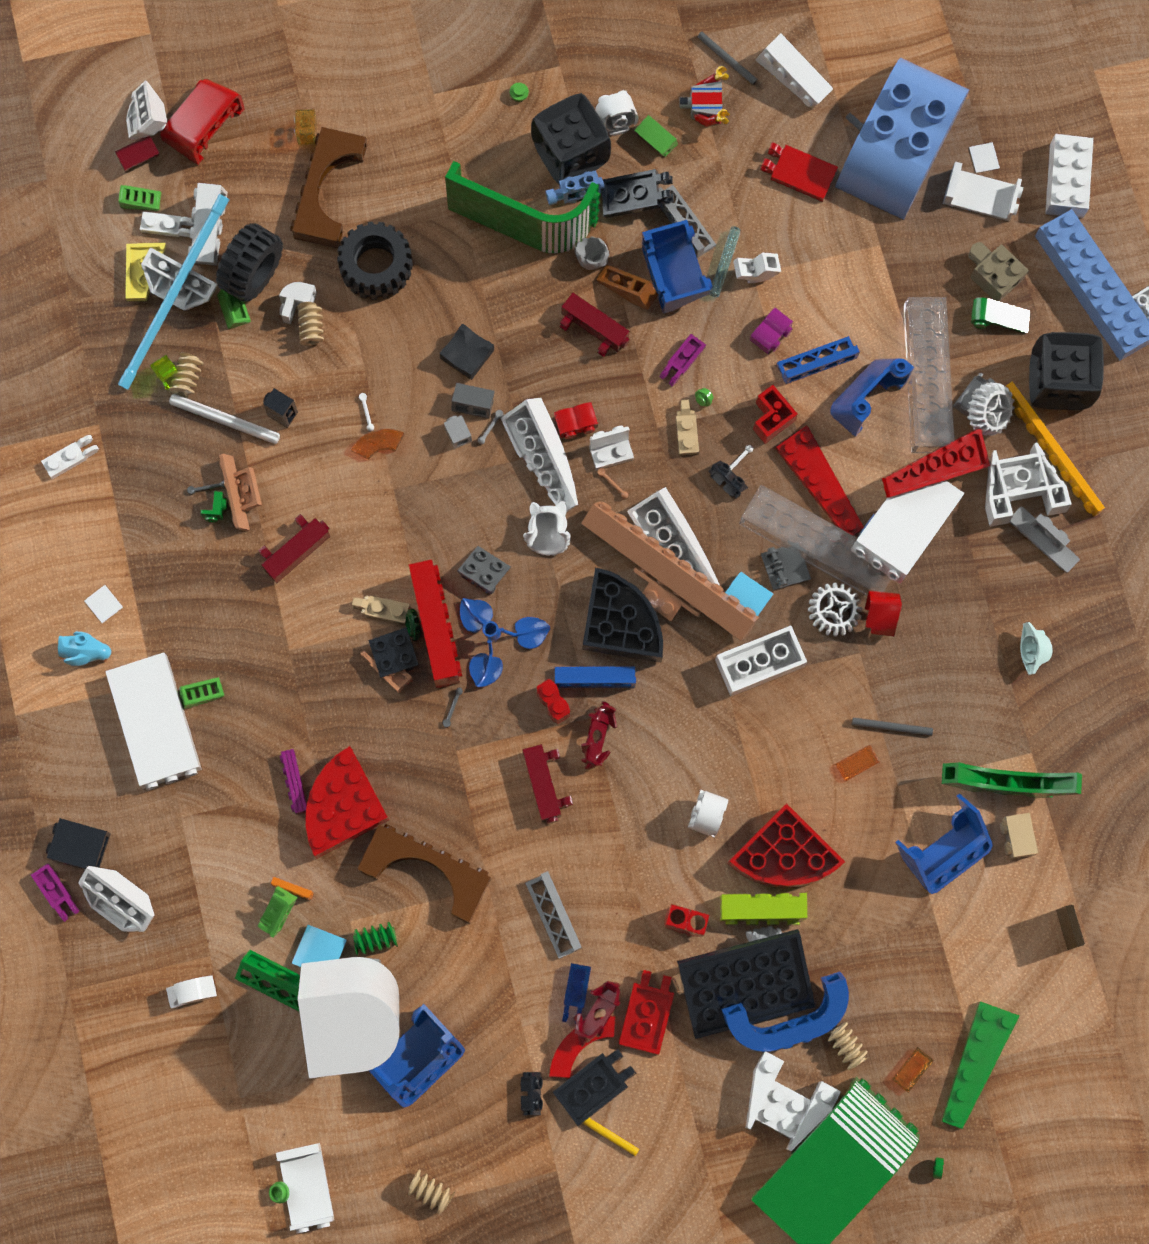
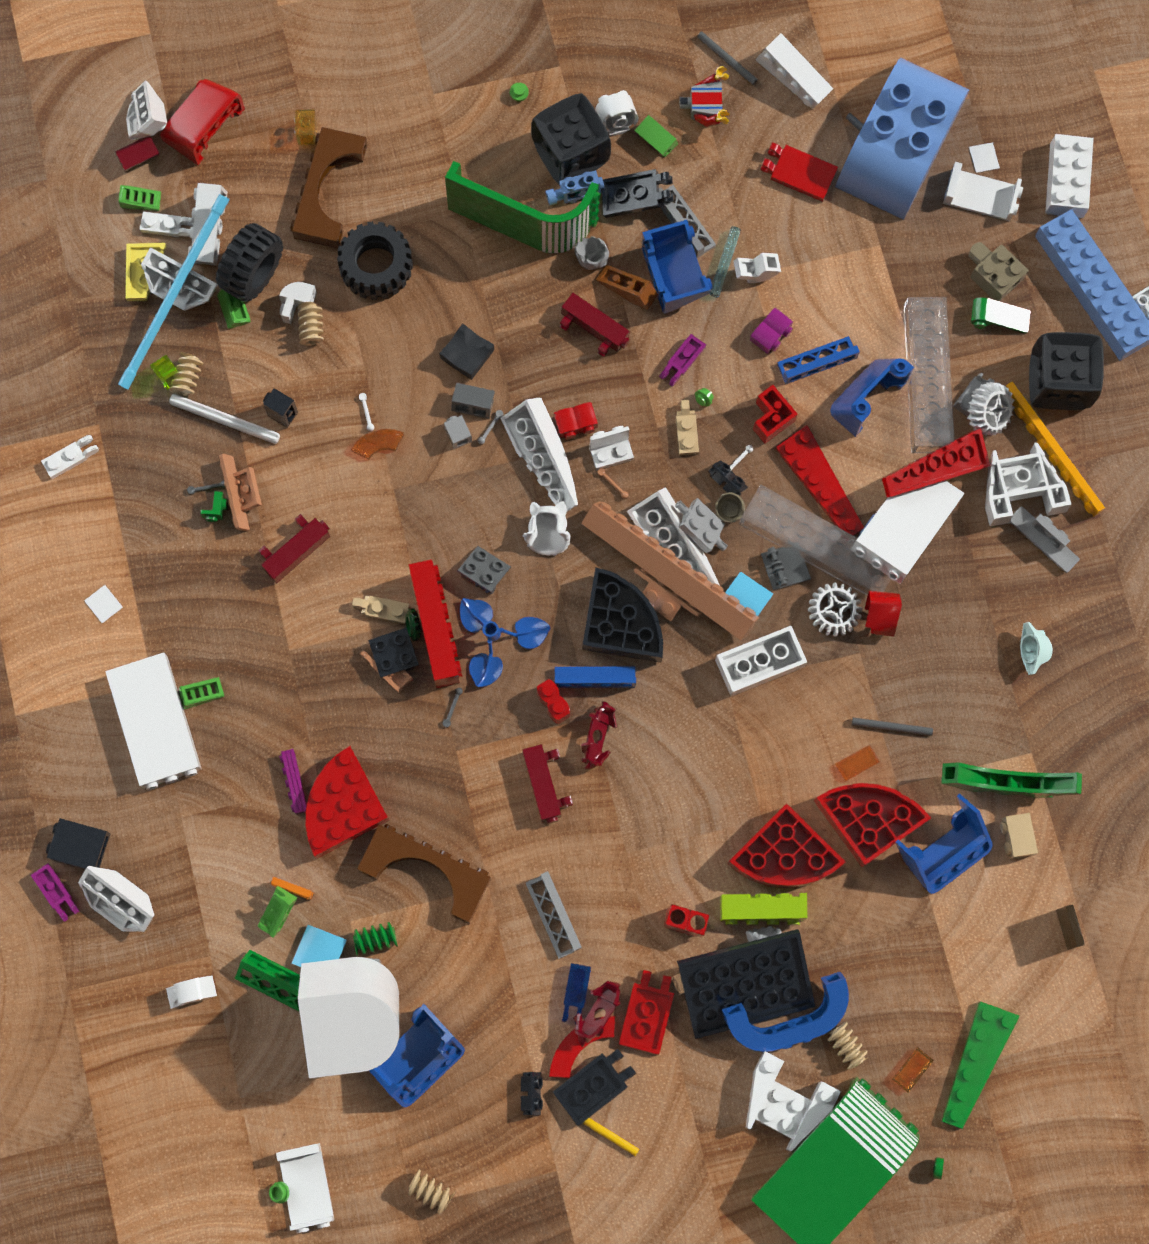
(82, 649): medium azure animal -> none
(701, 525): none -> light grey plate
(708, 813): white brick -> none
(730, 507): none -> dark tan hair
(870, 817): none -> red brick

